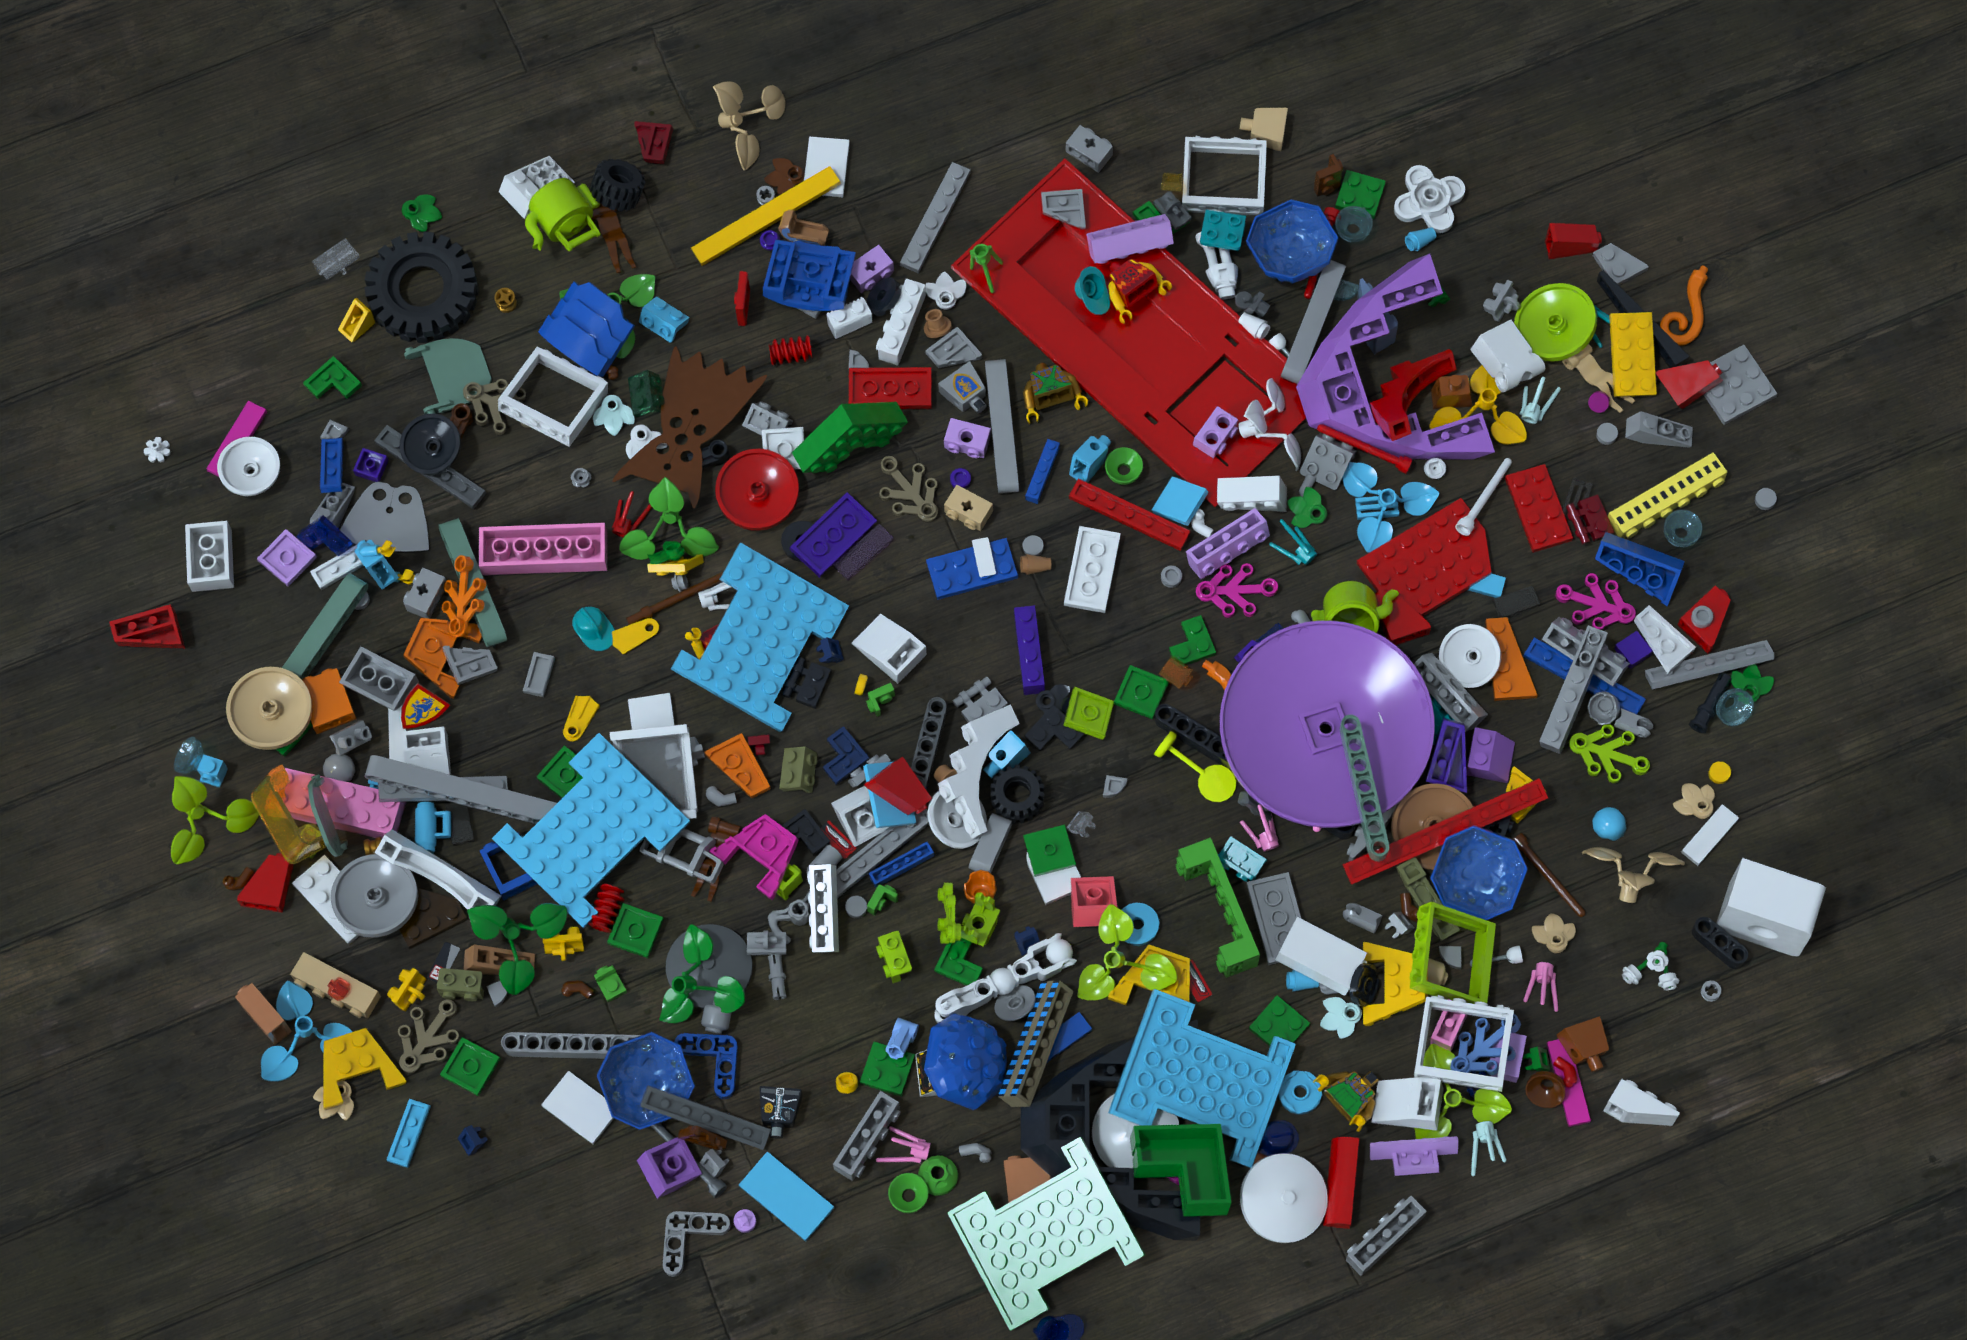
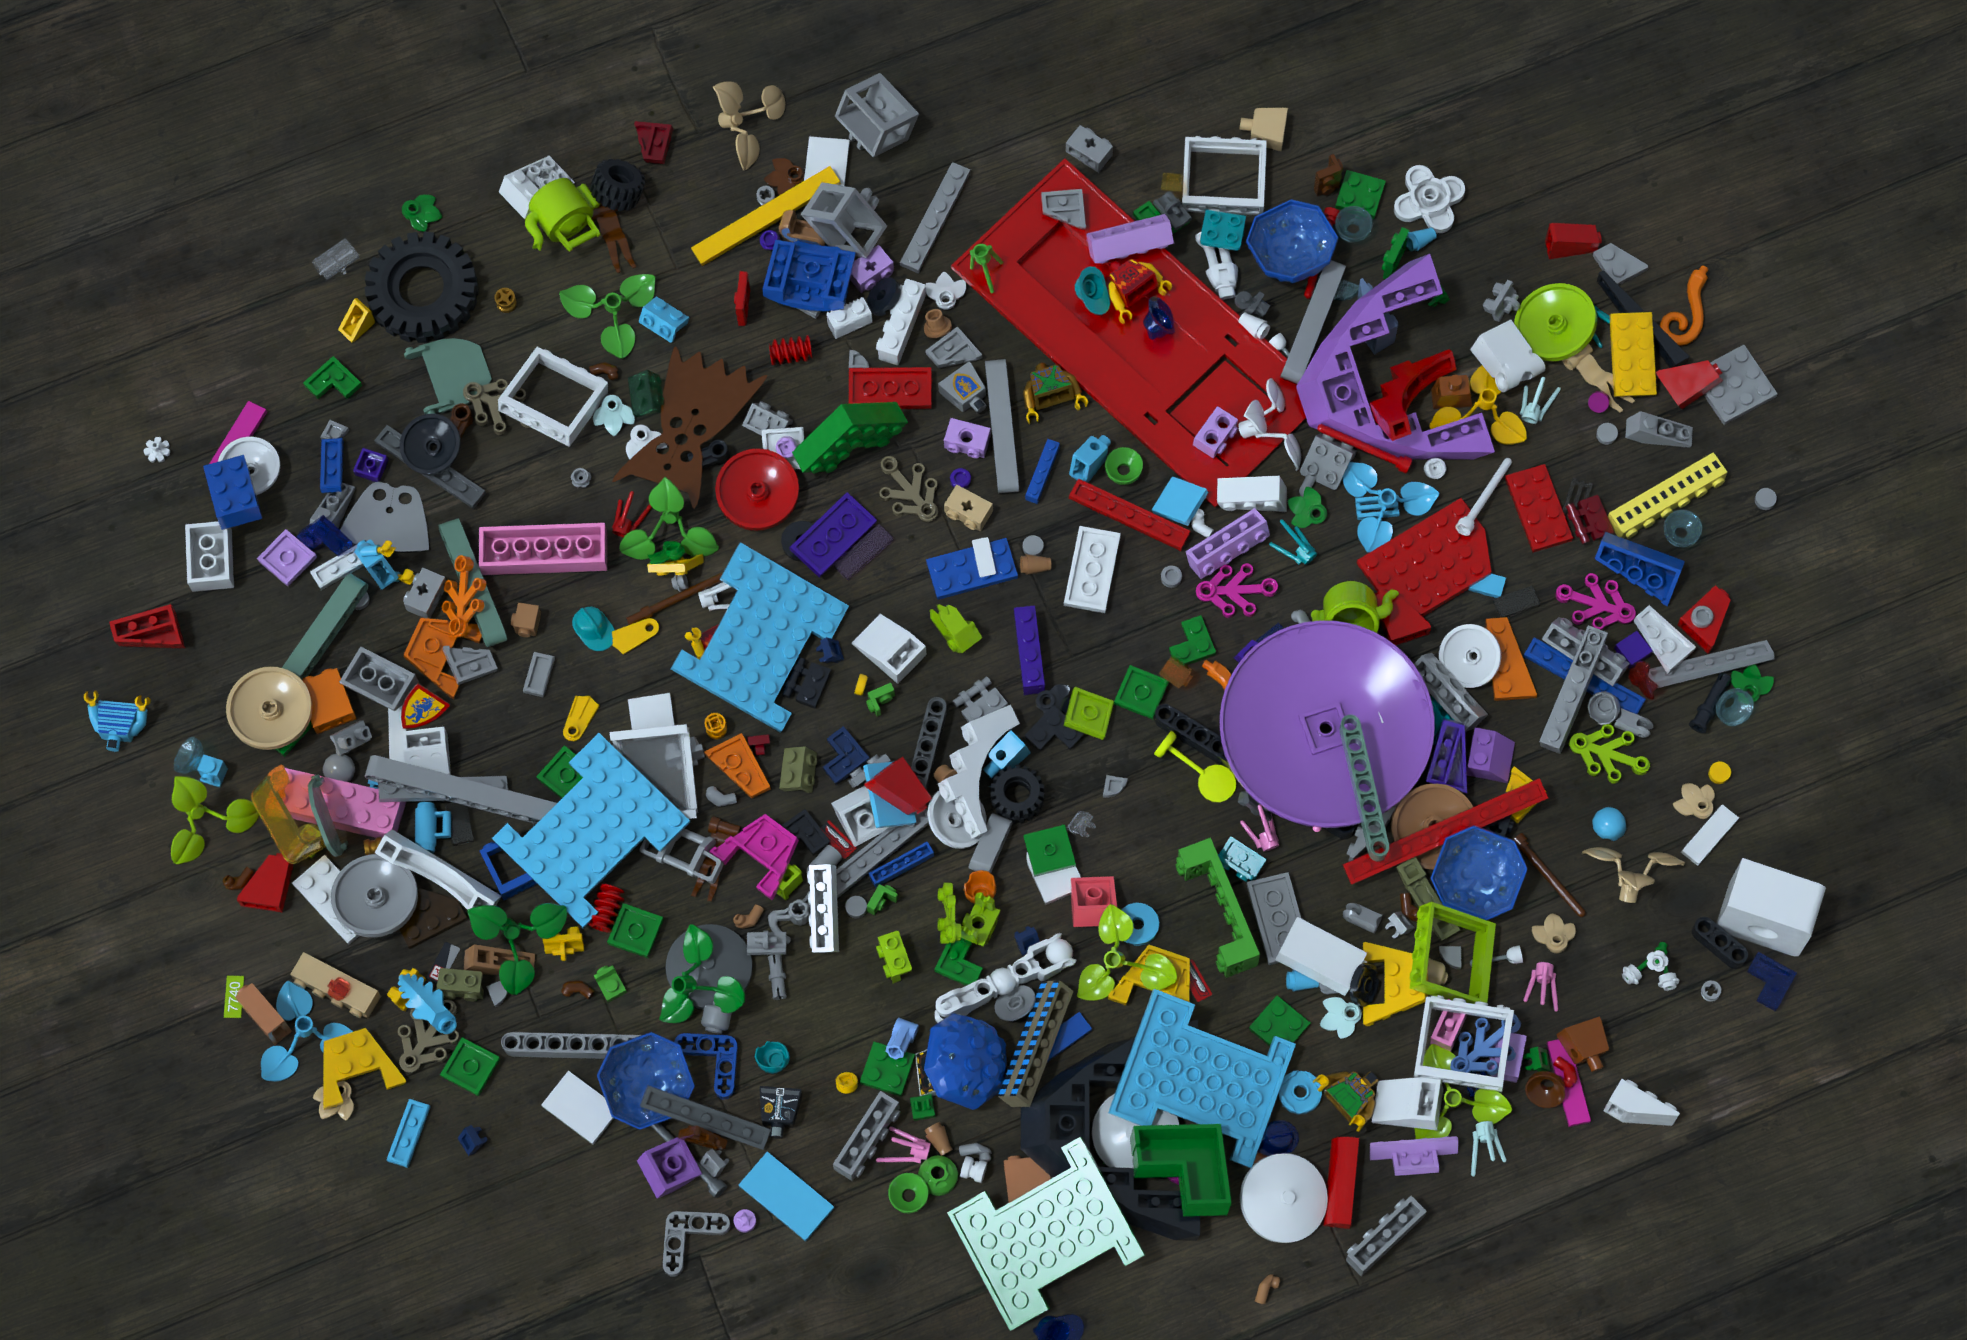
(116, 719): none -> medium azure torso
(232, 492): none -> blue brick
(232, 1006): none -> lime sticker
(427, 1004): none -> medium azure plant
(526, 619): none -> medium nougat brick
(587, 327): blue slope -> none
(715, 730): none -> light orange wheel
(749, 920): none -> medium nougat arm
(772, 1057): none -> teal hair
(786, 446): none -> lavender tile
(838, 210): none -> light grey piece
(879, 119): none -> light grey piece
(922, 1107): none -> green tile
(938, 1137): none -> medium nougat cone
(953, 627): none -> lime piece
(973, 1169): none -> white wheel
(1158, 319): none -> clear blue piece
(1264, 1286): none -> medium nougat arm
(1394, 255): none -> green plate
(1639, 677): none -> clear red plate
(1777, 979): none -> clear blue plate

